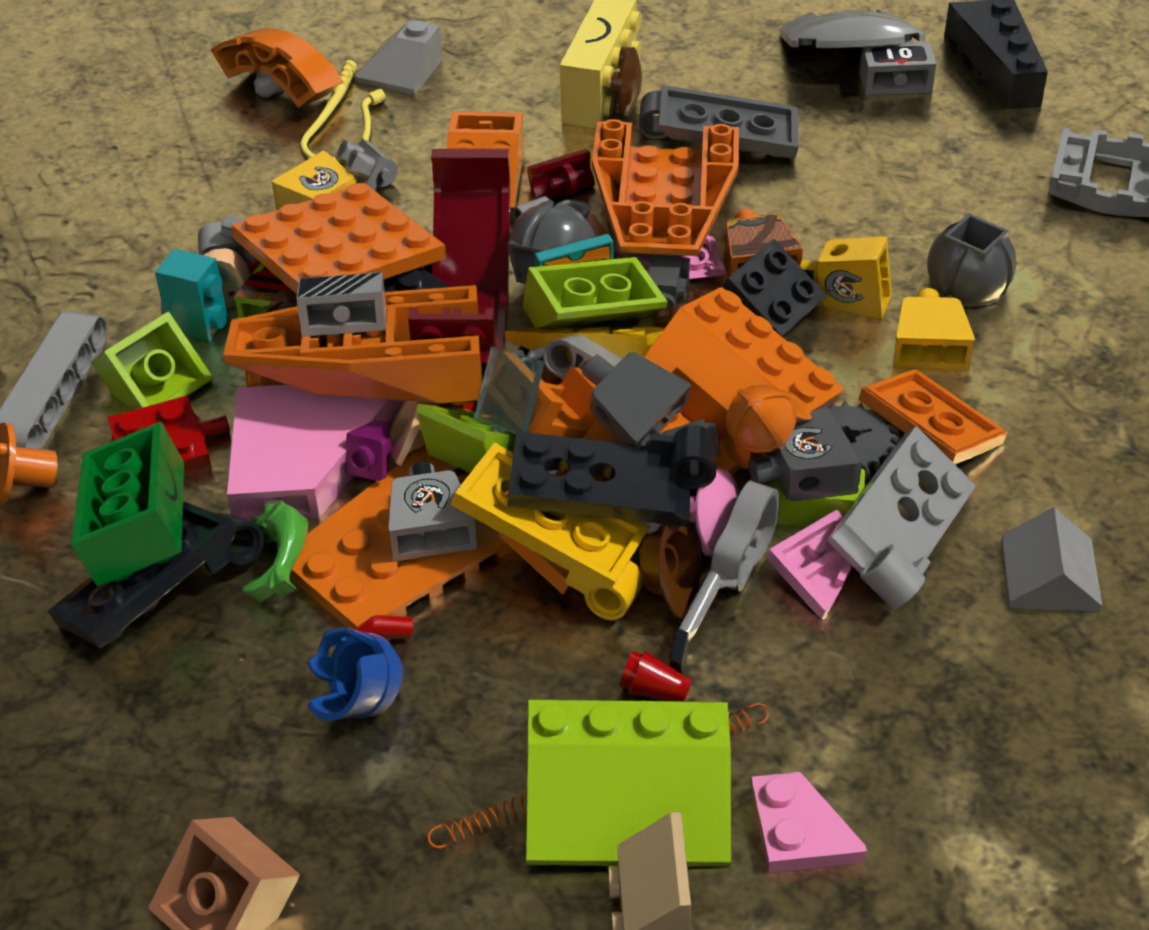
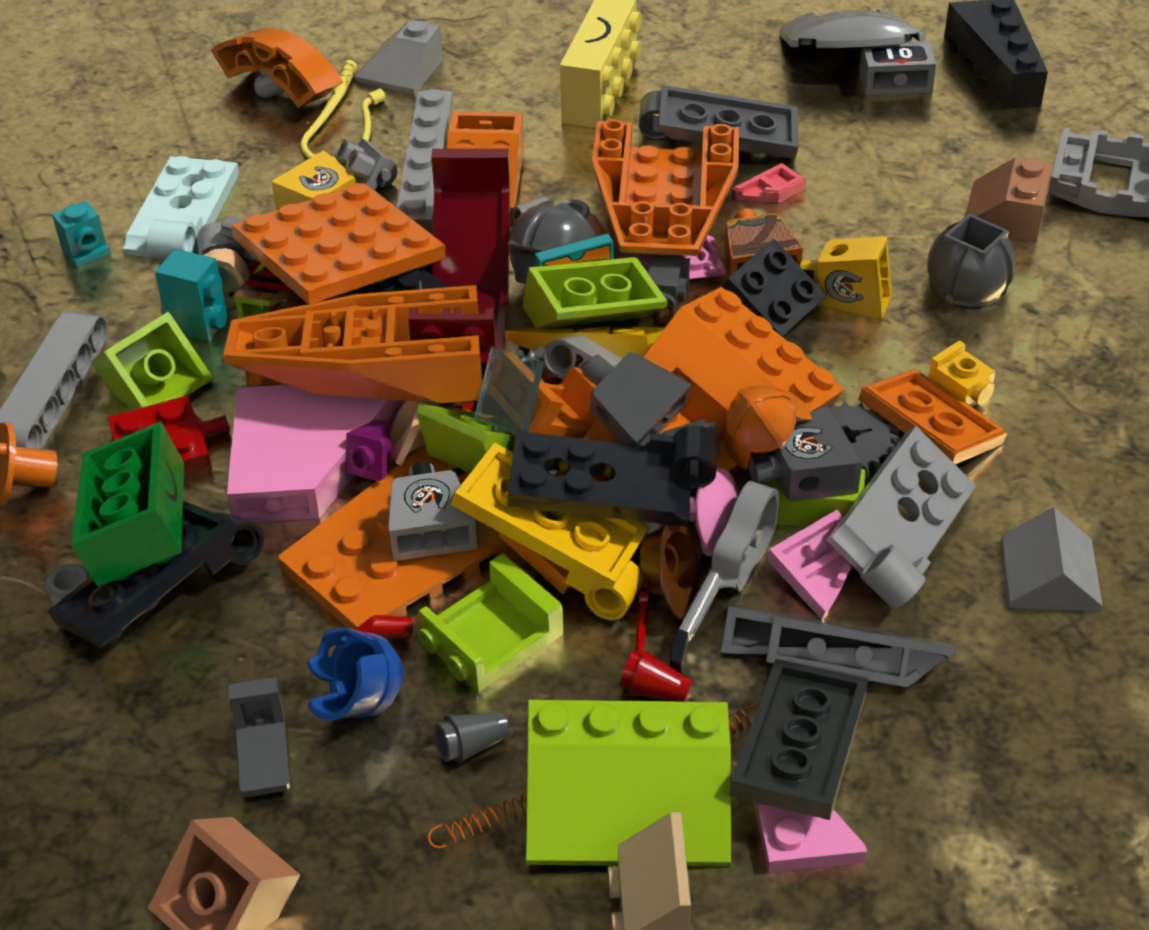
(64, 581): none -> light grey tile
(80, 233): none -> teal brick
(162, 225): none -> light aqua hinge
(260, 736): none -> dark grey bracket
(289, 530): bright green animal -> none
(342, 304): light grey brick -> none
(427, 132): none -> light grey brick
(469, 734): none -> dark grey cone
(493, 626): none -> lime panel
(561, 175): dark red hips -> none
(627, 81): reddish brown dish -> none
(642, 620): none -> red hinge
(770, 186): none -> coral tile
(800, 739): none -> pearl dark grey plate
(832, 646): none -> dark grey wedge
(933, 333): yellow torso -> none
(963, 374): none -> yellow brick
(1012, 196): none -> nougat slope

